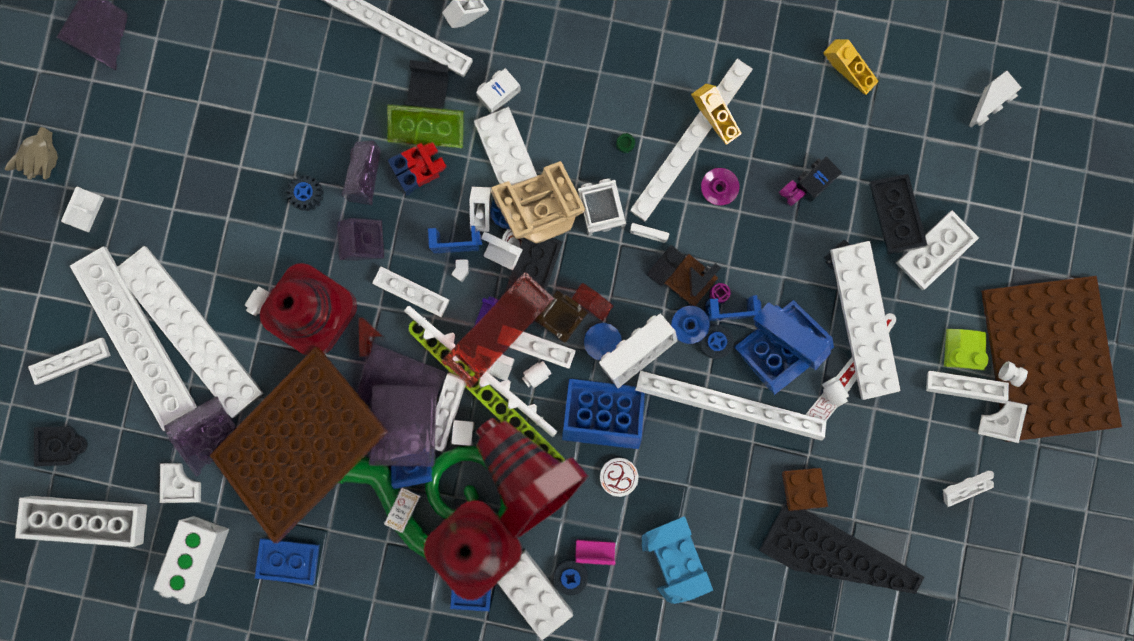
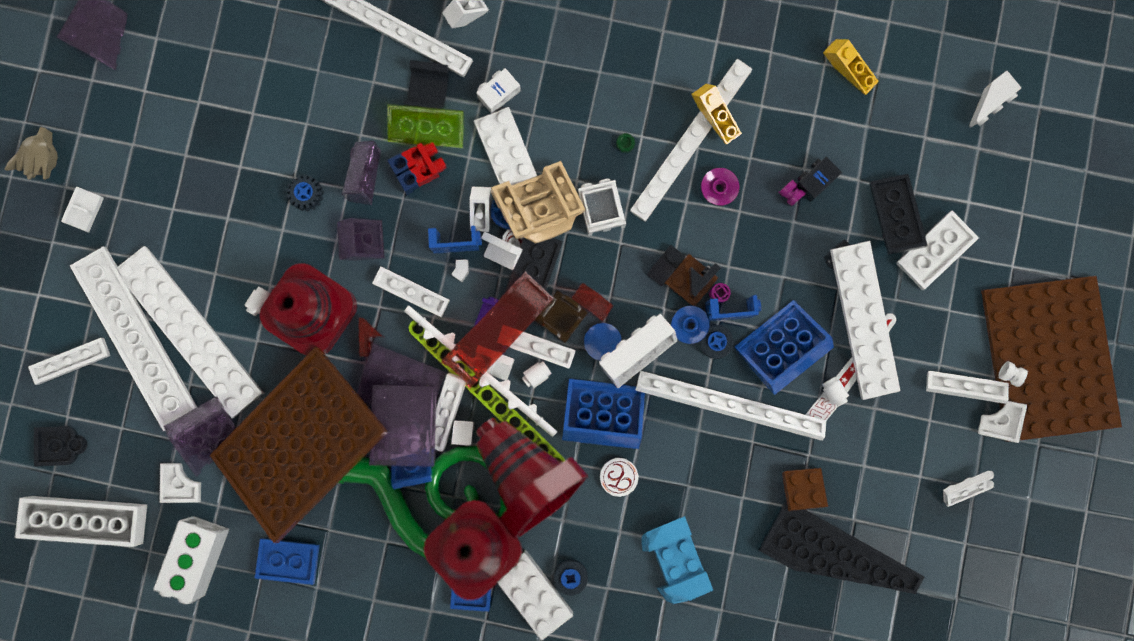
(401, 510): white tile -> none
(595, 552): dark pink panel -> none
(649, 233): white tile -> none
(792, 336): blue brick -> none
(965, 349): lime slope -> none

